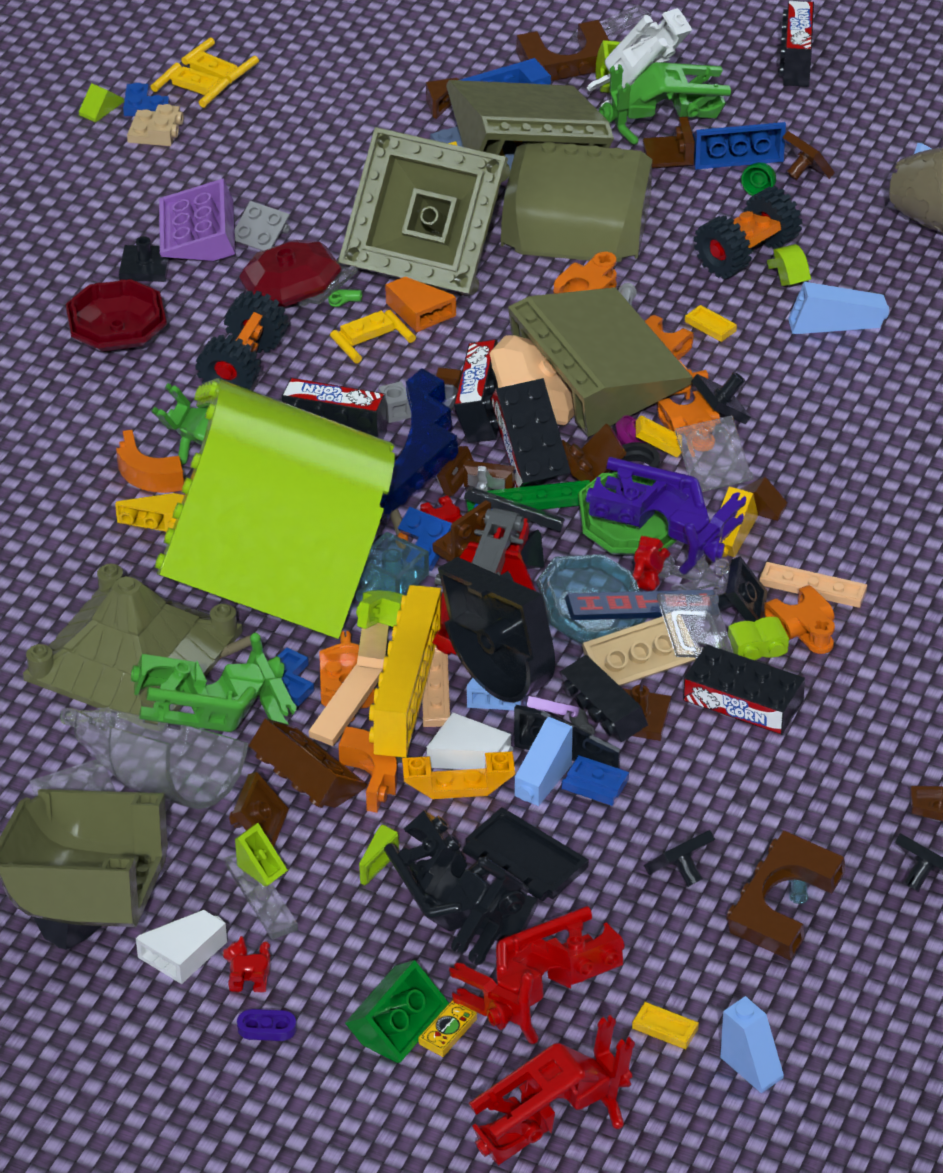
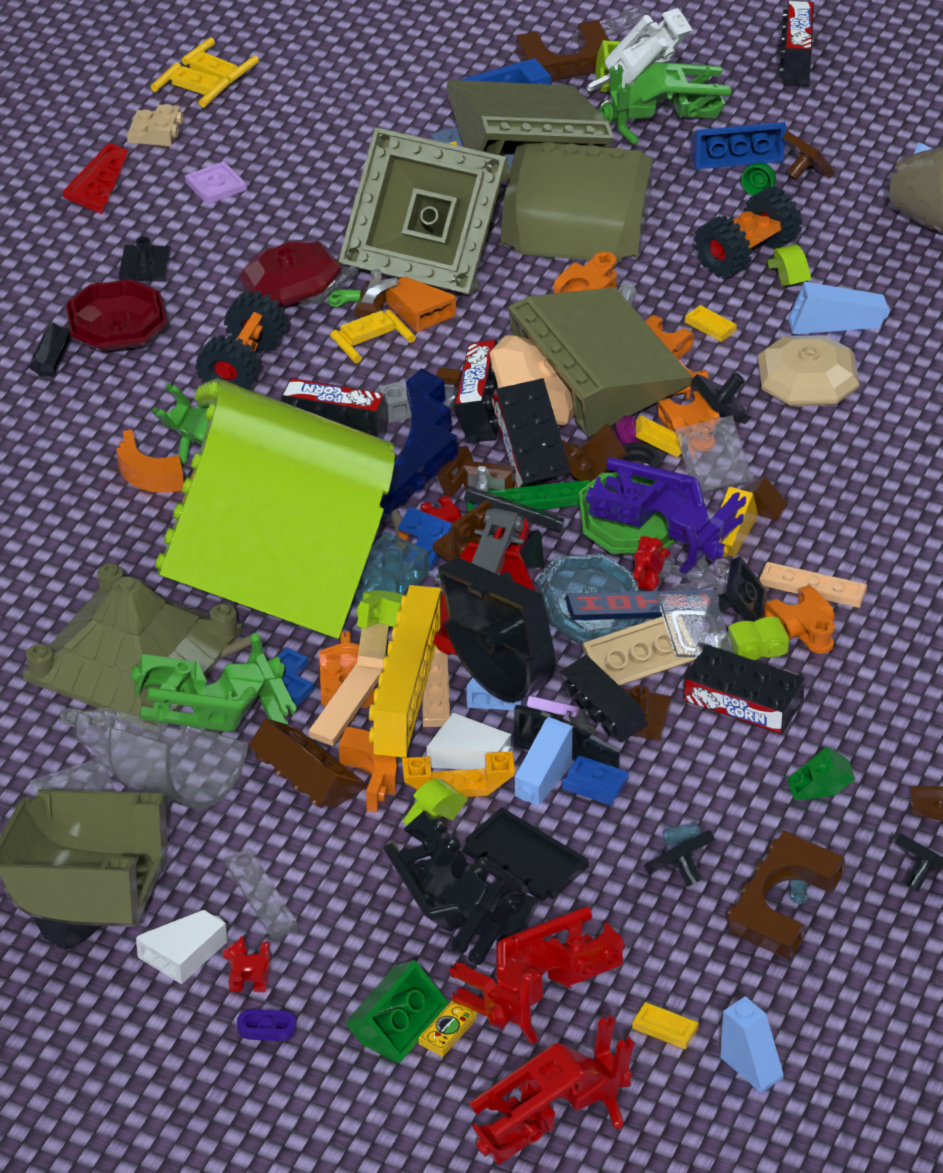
(50, 350): none -> black piece
(98, 179): none -> red wing
(99, 103): lime slope -> none
(138, 98): blue plate -> none
(149, 512): yellow slope -> none
(198, 223): medium lavender slope -> none
(215, 182): none -> lavender tile
(258, 857): lime slope -> none
(259, 805): reddish brown tile -> none
(261, 226): light grey hinge -> none
(374, 294): none -> piece
(375, 856): lime slope -> none
(437, 799): none -> lime brick
(438, 97): reddish brown slope -> none
(672, 150): reddish brown bracket -> none
(681, 833): none -> clear light blue pin
(808, 370): none -> tan rock
(821, 776): none -> green slope

